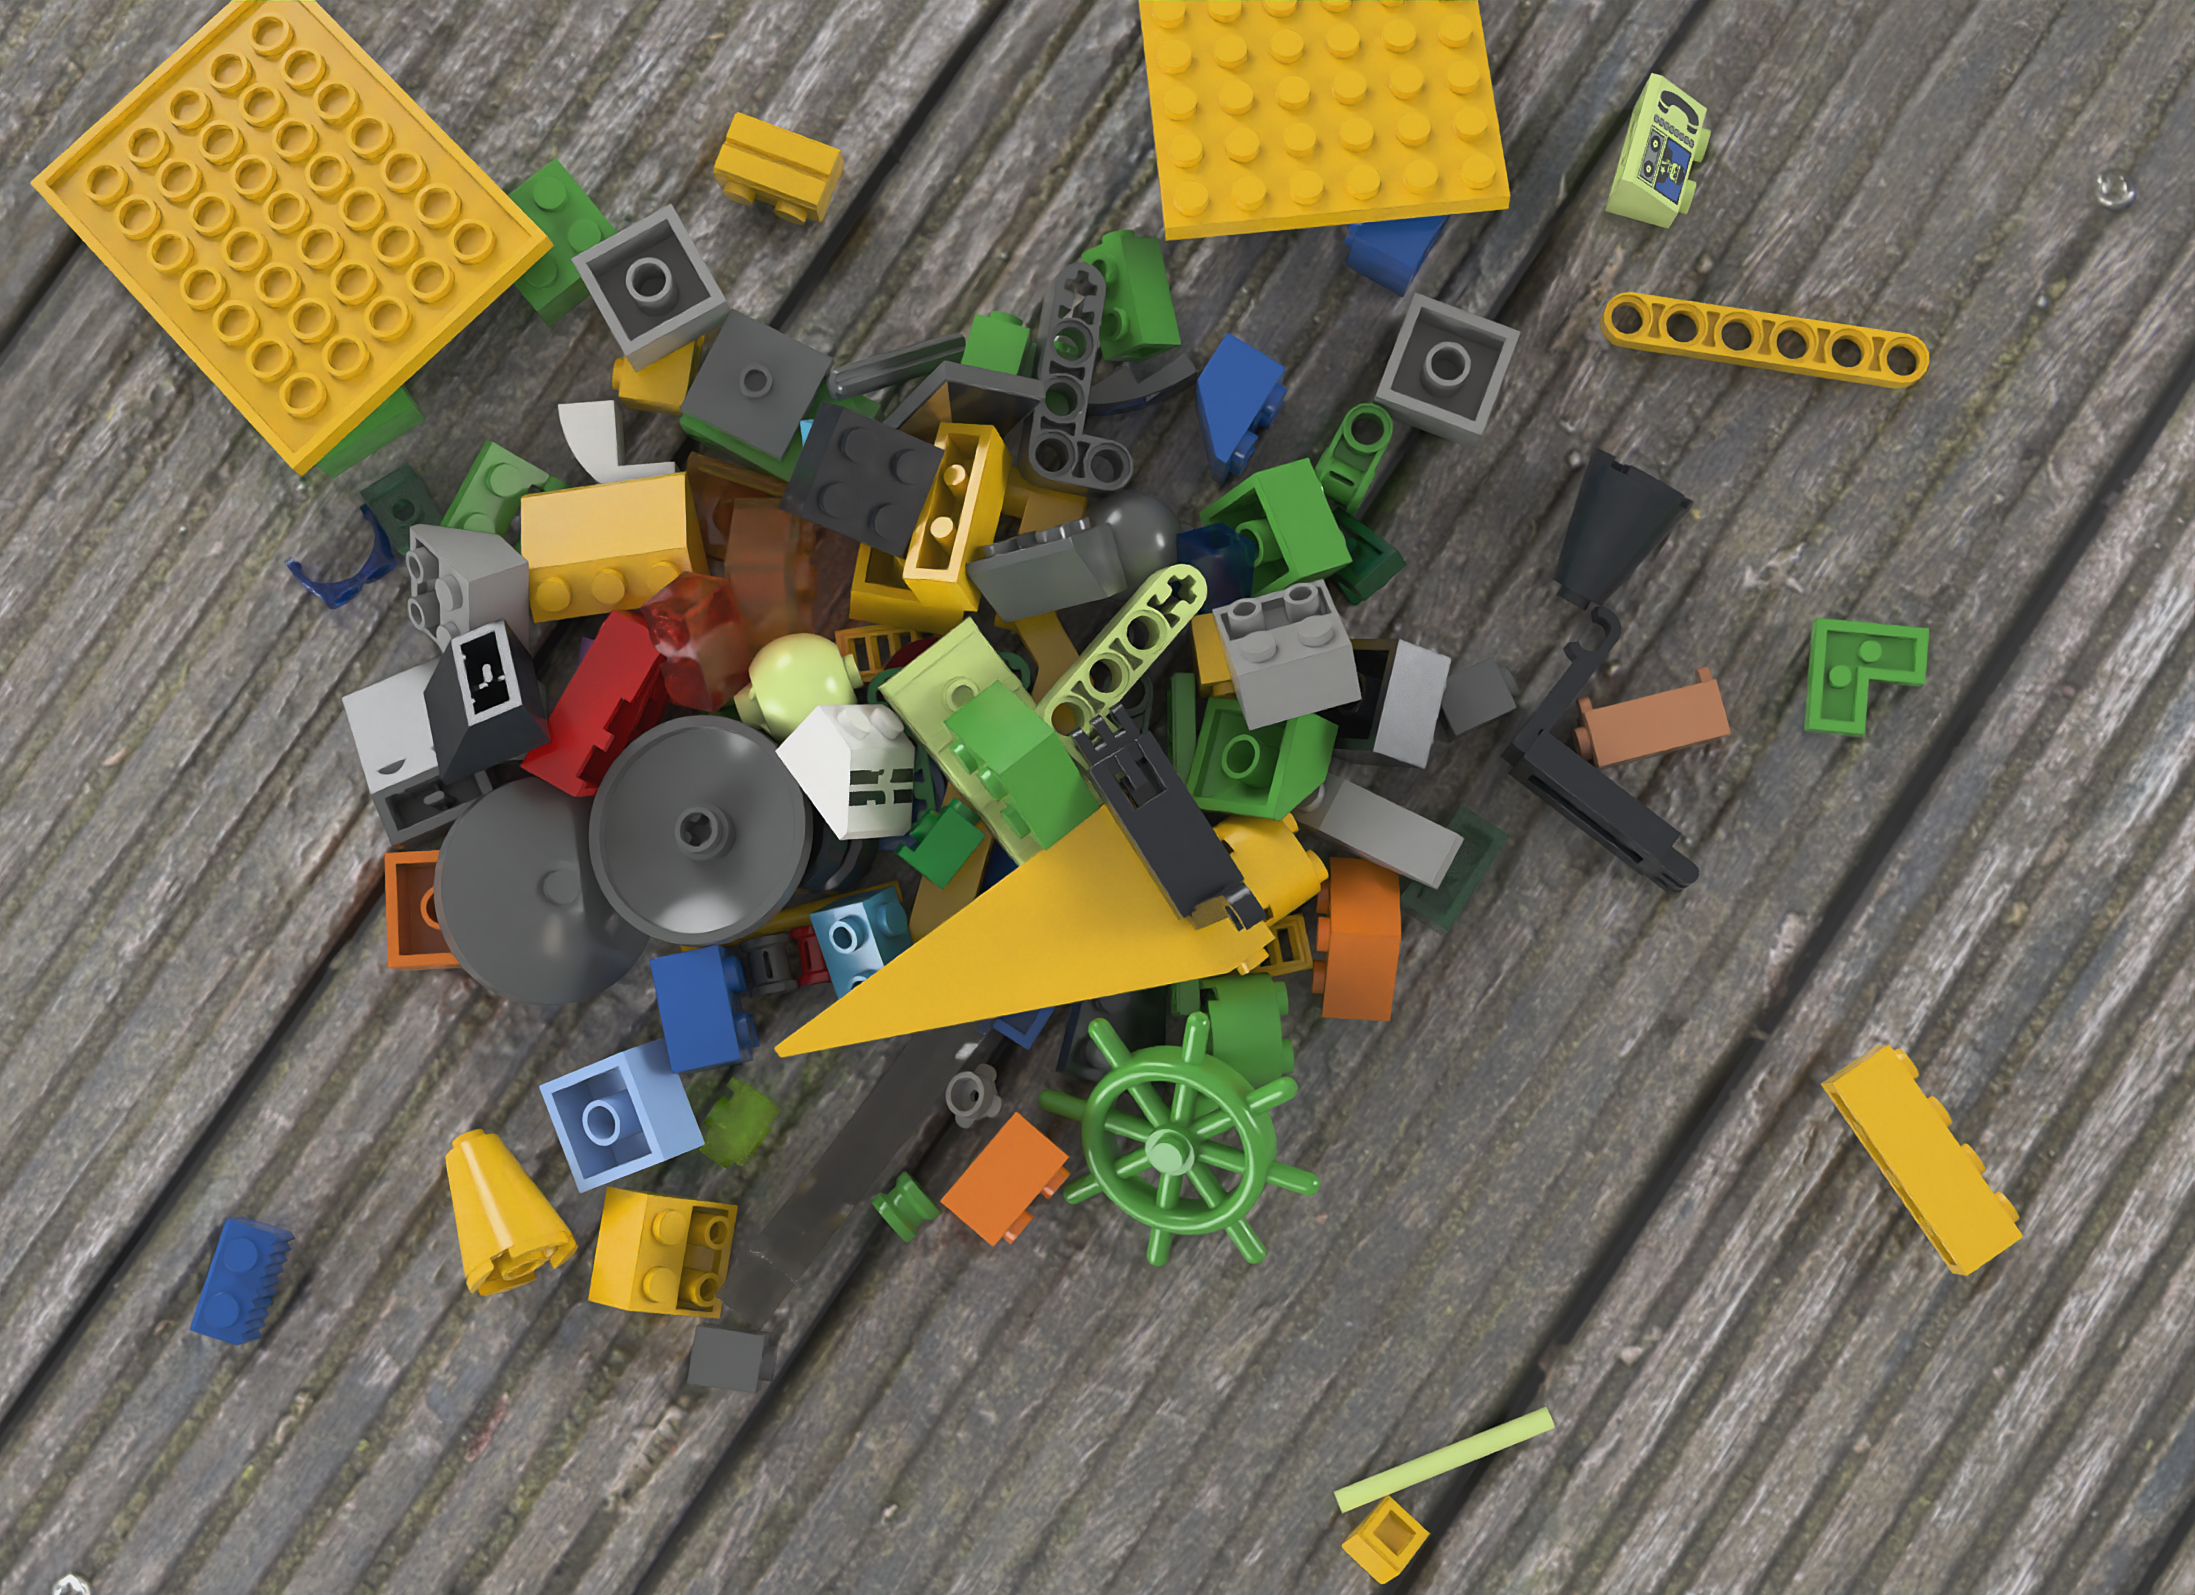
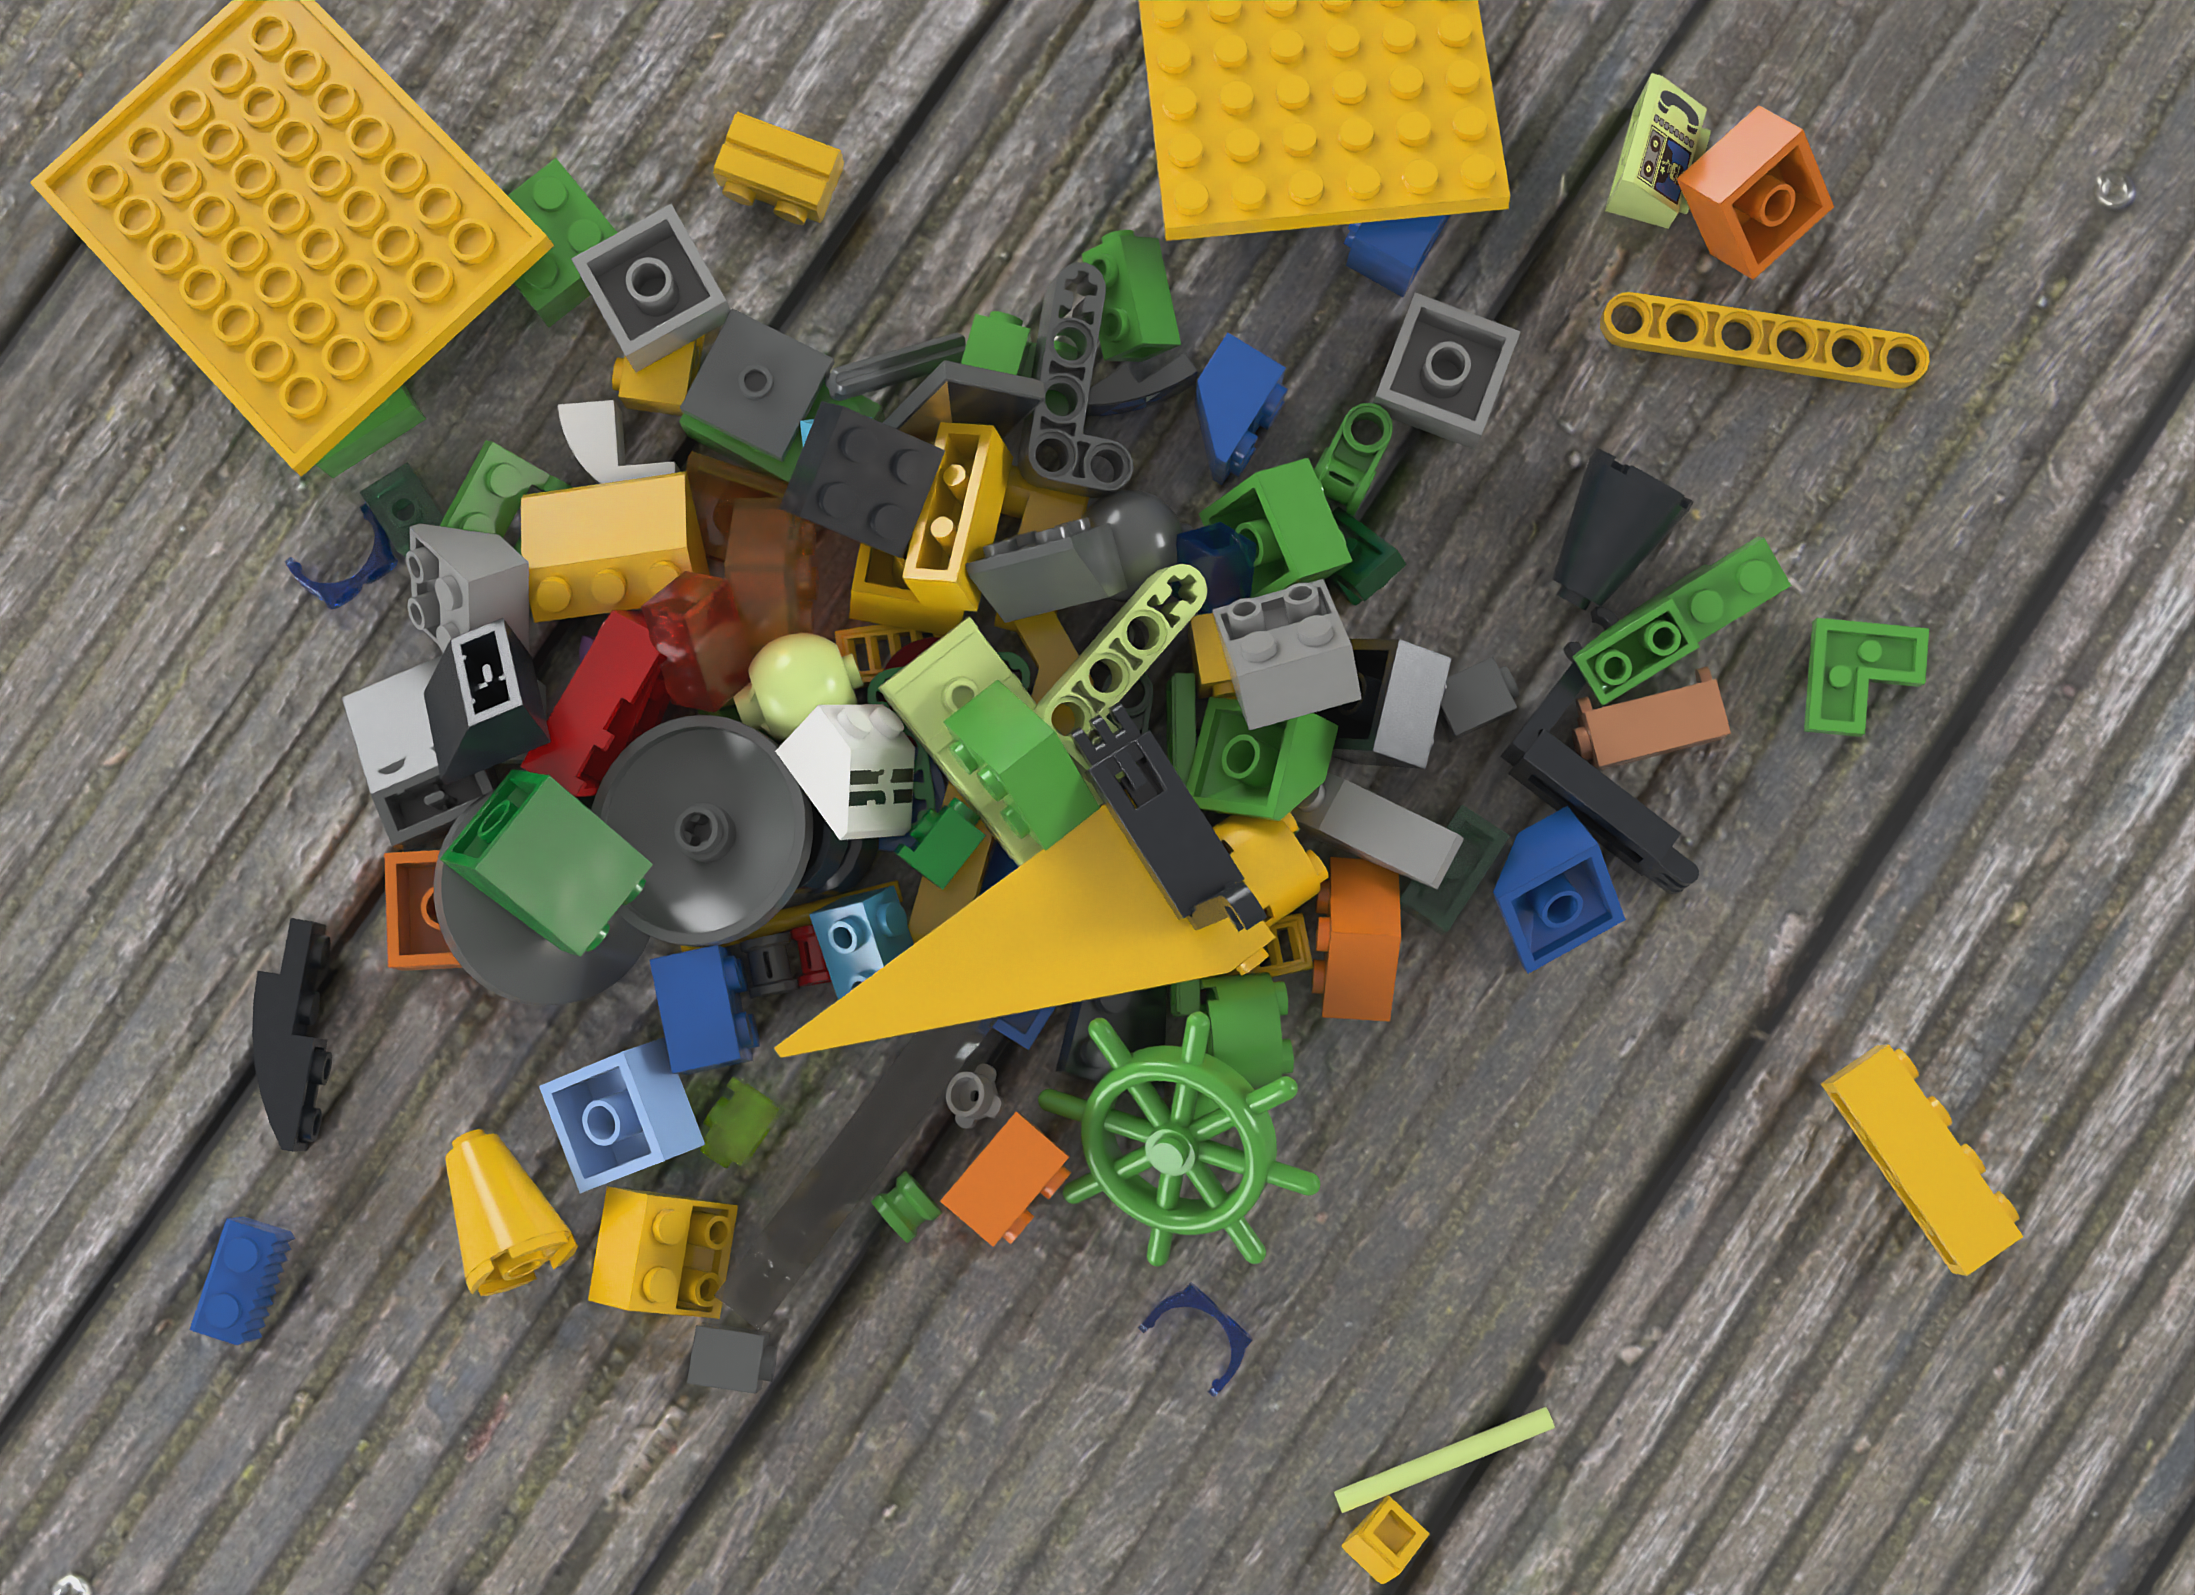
(286, 1059): none -> black slope
(548, 861): none -> green slope
(1196, 1298): none -> clear blue cap
(1555, 890): none -> blue slope
(1679, 618): none -> bright green slope
(1756, 192): none -> orange brick

